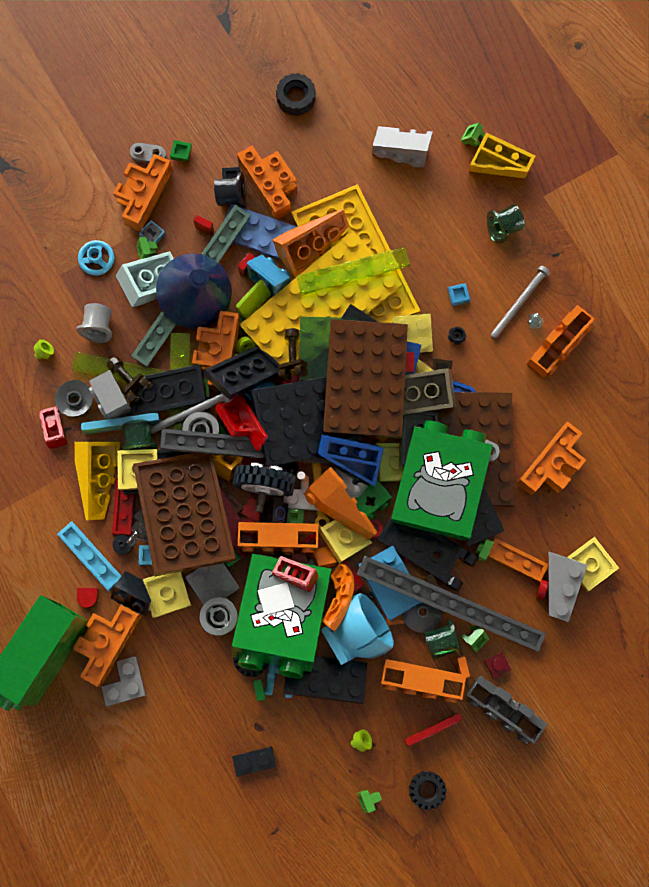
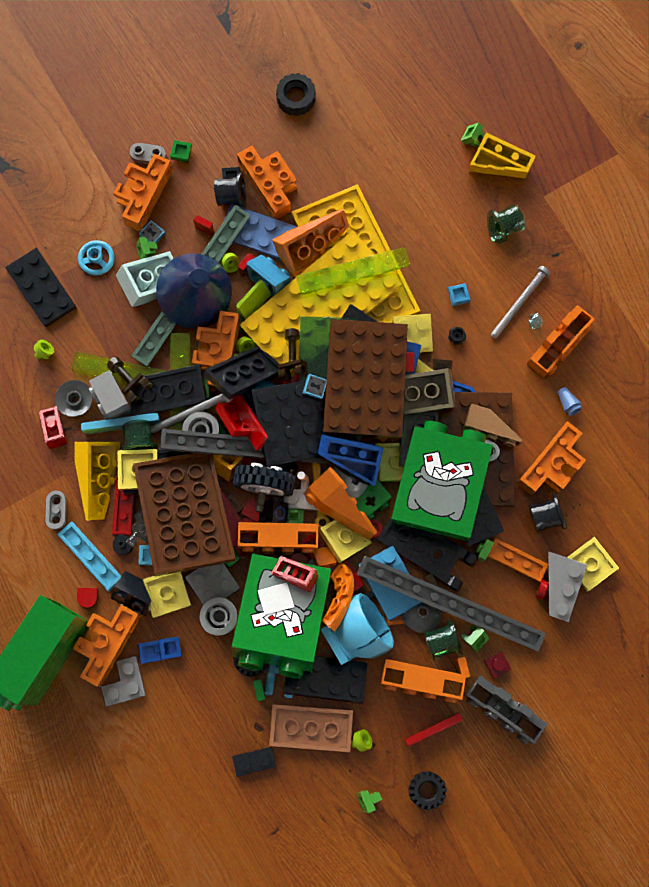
(40, 287): none -> black plate
(54, 511): none -> light grey plate
(96, 323): light grey piece -> none
(159, 650): none -> blue slope
(230, 262): none -> lime tile
(311, 728): none -> nougat plate
(315, 386): none -> tile
(402, 146): wedge -> none
(488, 423): none -> medium nougat slope
(547, 515): none -> black piece
(569, 402): none -> medium blue cone

